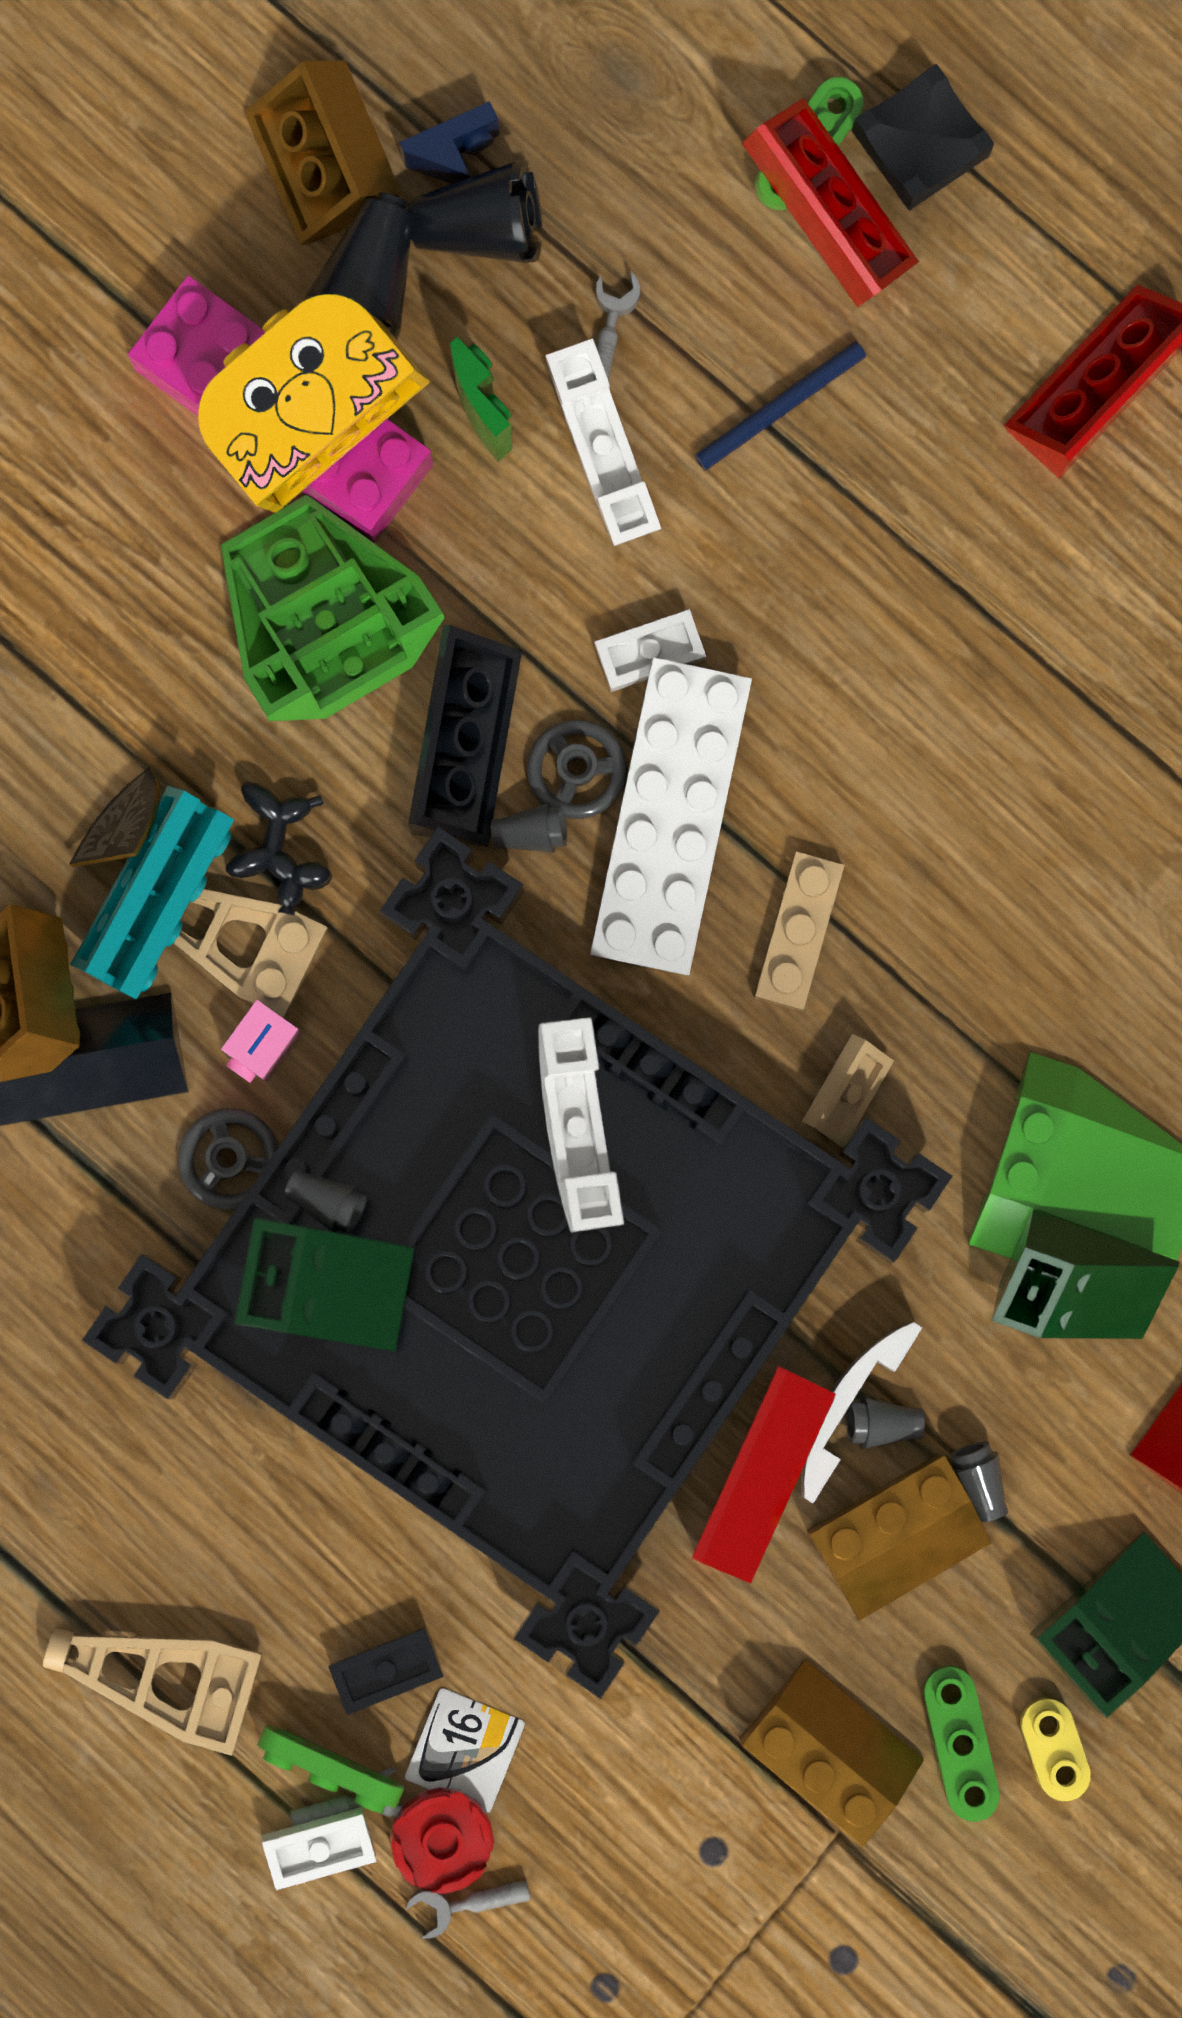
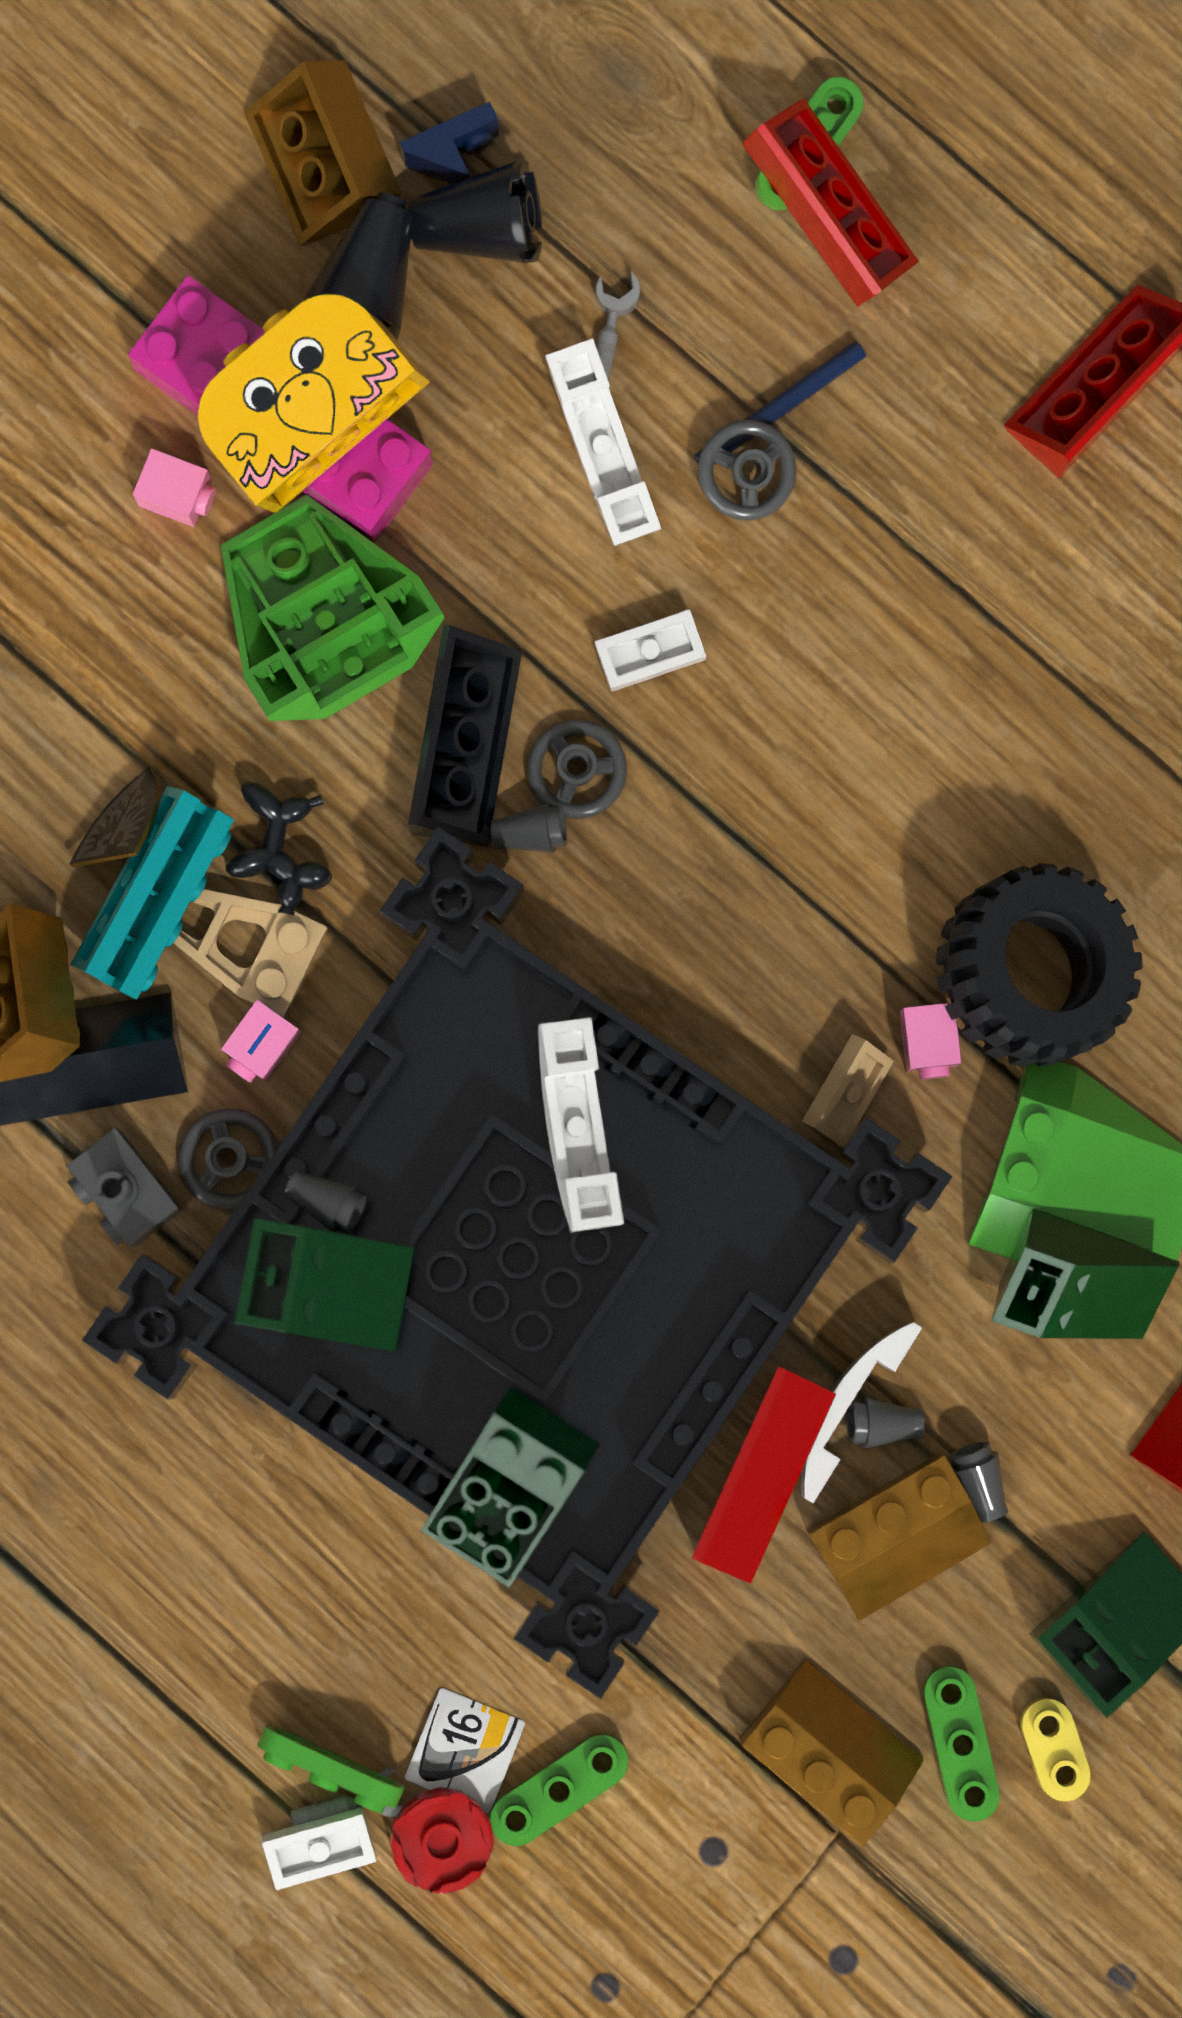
(123, 1189): none -> dark grey brick
(174, 488): none -> bright pink brick
(220, 1699): tan plate -> none
(386, 1670): black plate -> none
(474, 1902): light grey piece -> none
(475, 389): green slope -> none
(510, 1487): none -> dark green slope
(573, 1769): none -> bright green plate
(670, 816): white plate -> none
(763, 461): none -> dark grey piece
(799, 931): tan plate -> none
(922, 137): black brick -> none
(929, 1040): none -> bright pink brick
(1093, 939): none -> black tyre

